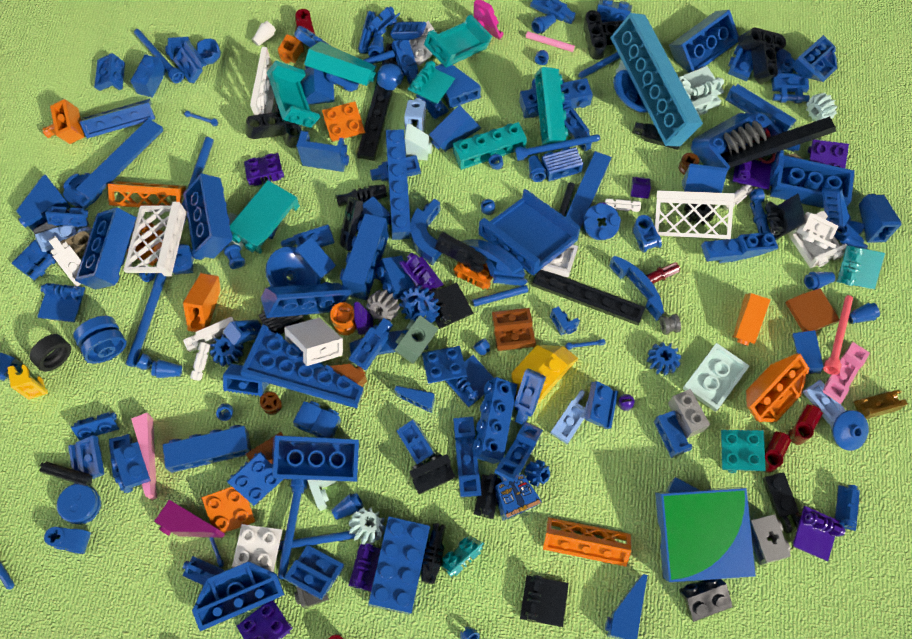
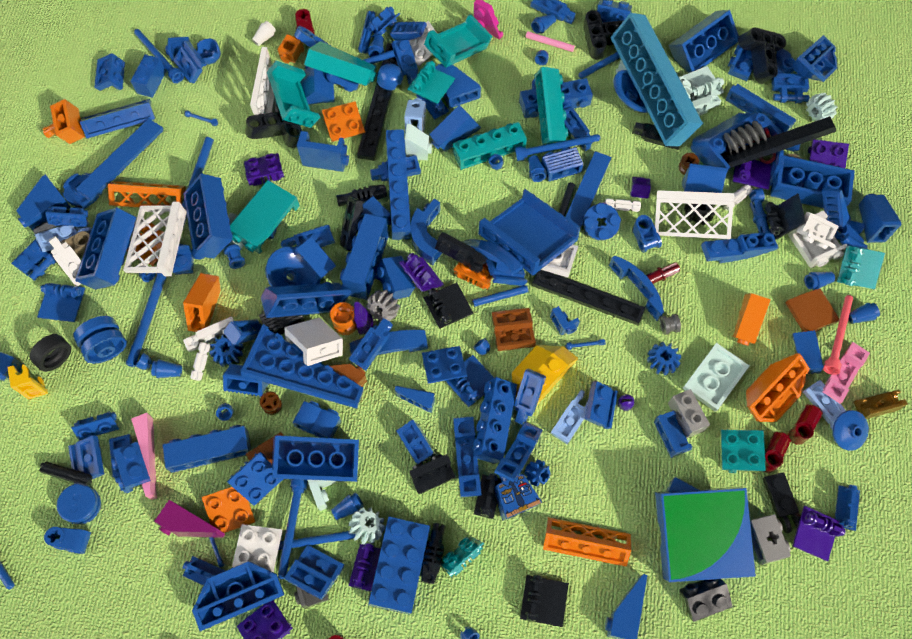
(411, 348): sand green brick -> none
(420, 304): blue gear -> none
(488, 209): blue hinge -> none

